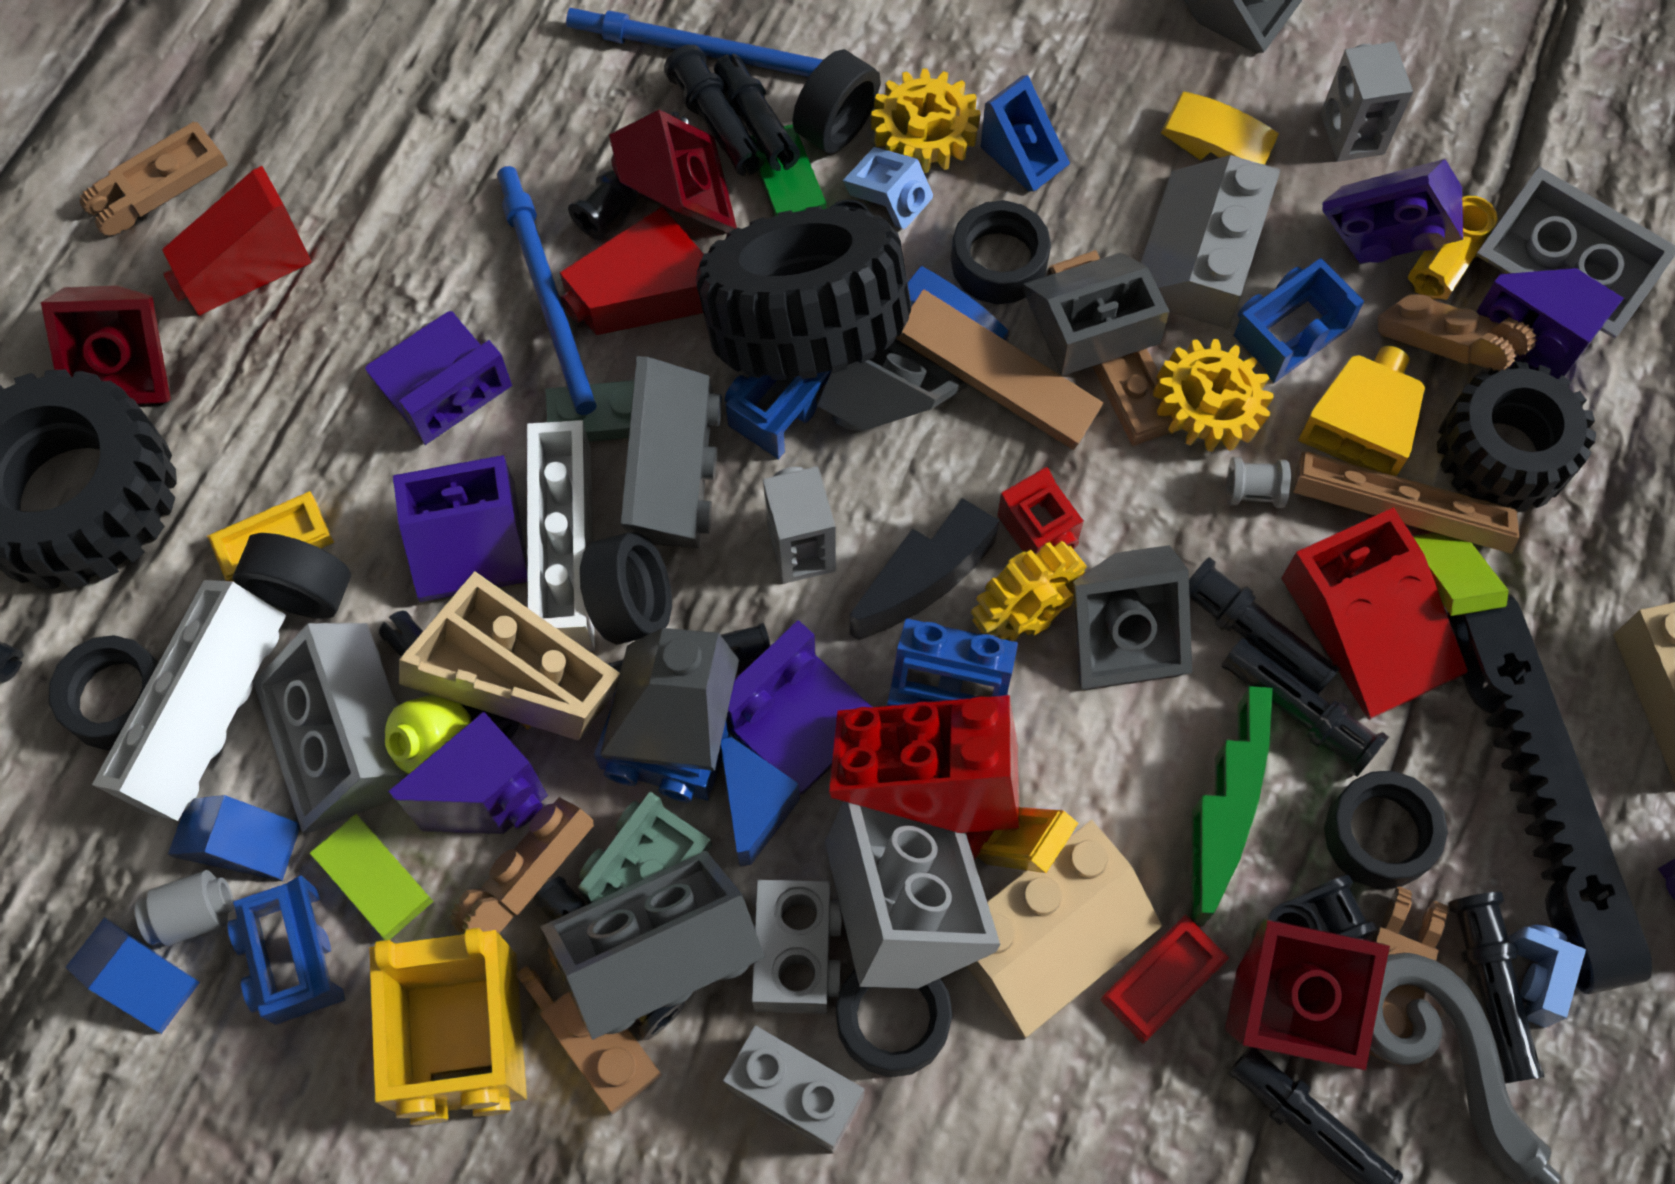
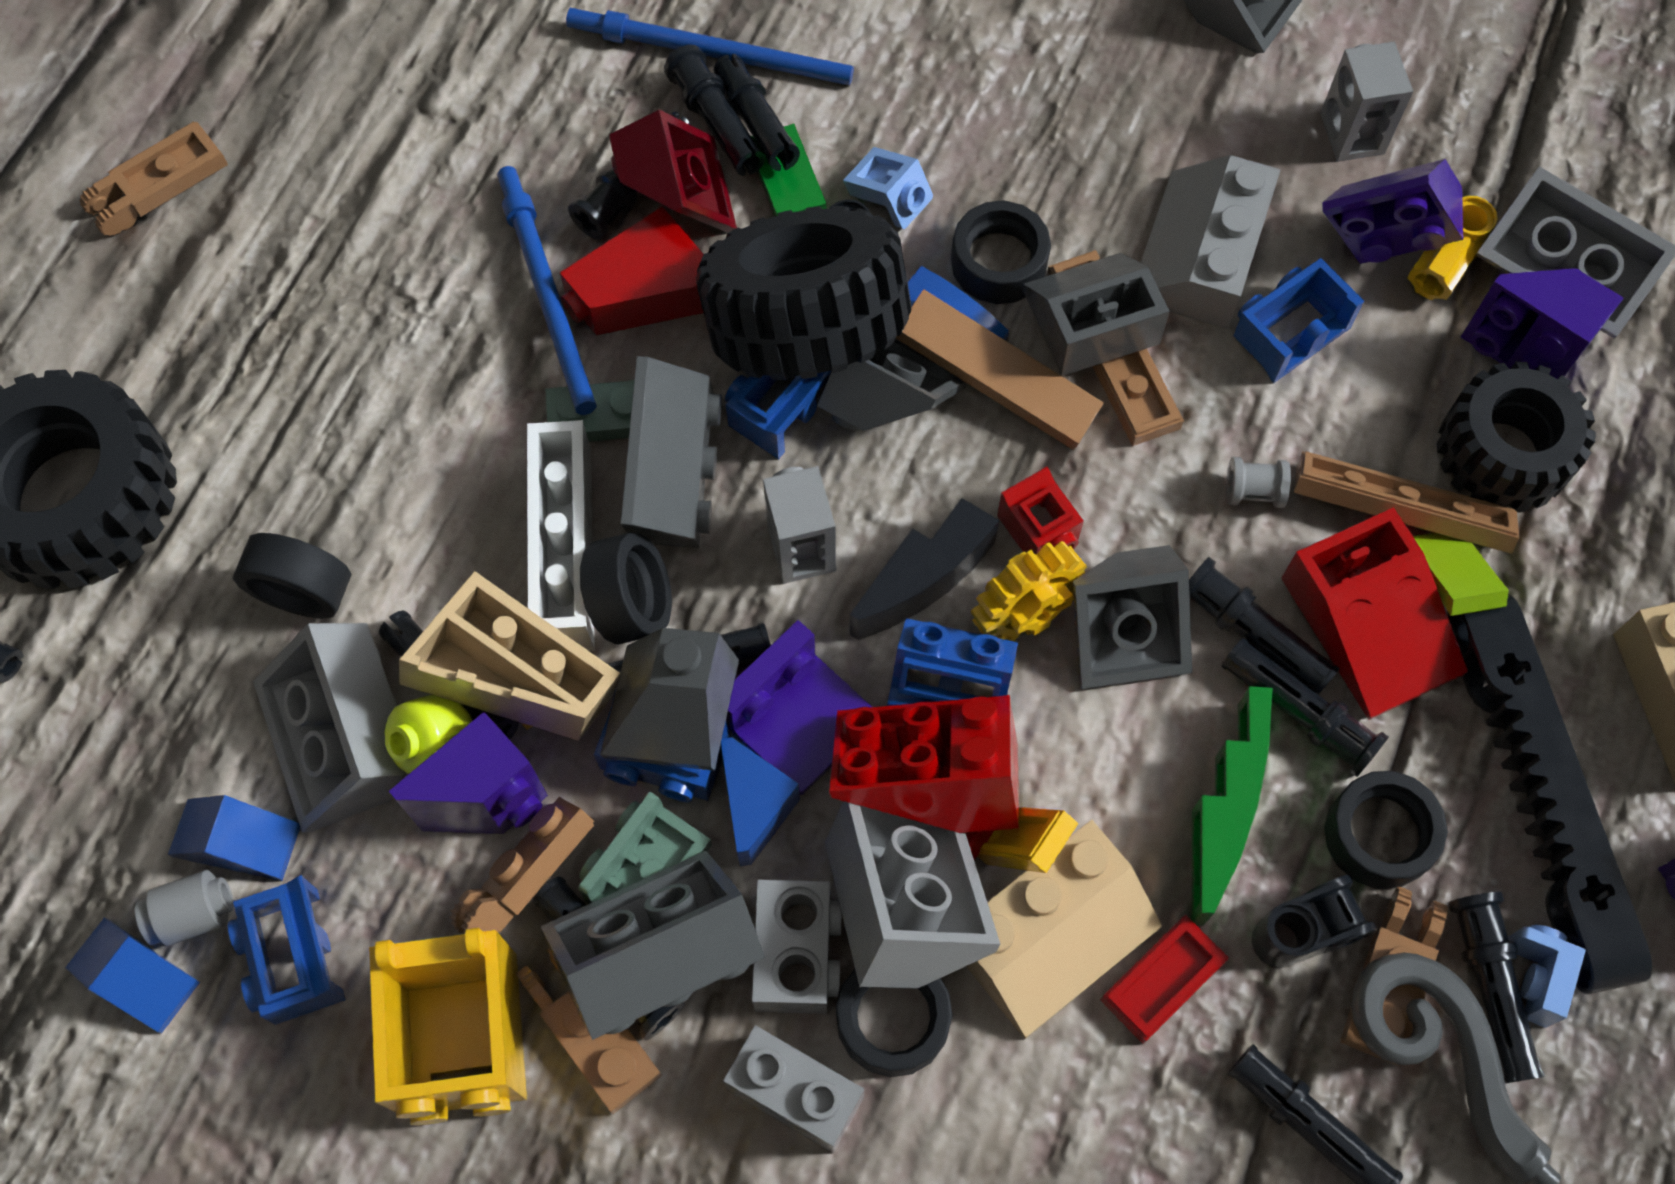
(78, 669): black tyre -> none
(108, 335): dark red slope -> none
(190, 700): white brick -> none
(235, 246): red slope -> none
(295, 518): yellow tile -> none
(371, 877): lime tile -> none
(439, 376): dark purple bracket -> none
(460, 523): dark purple slope -> none
(836, 101): black tyre -> none
(929, 118): yellow gear -> none
(1021, 135): blue slope -> none
(1211, 126): yellow slope -> none
(1212, 395): yellow gear -> none
(1308, 994): dark red slope -> none
(1368, 413): yellow torso -> none
(1456, 332): medium nougat hinge -> none

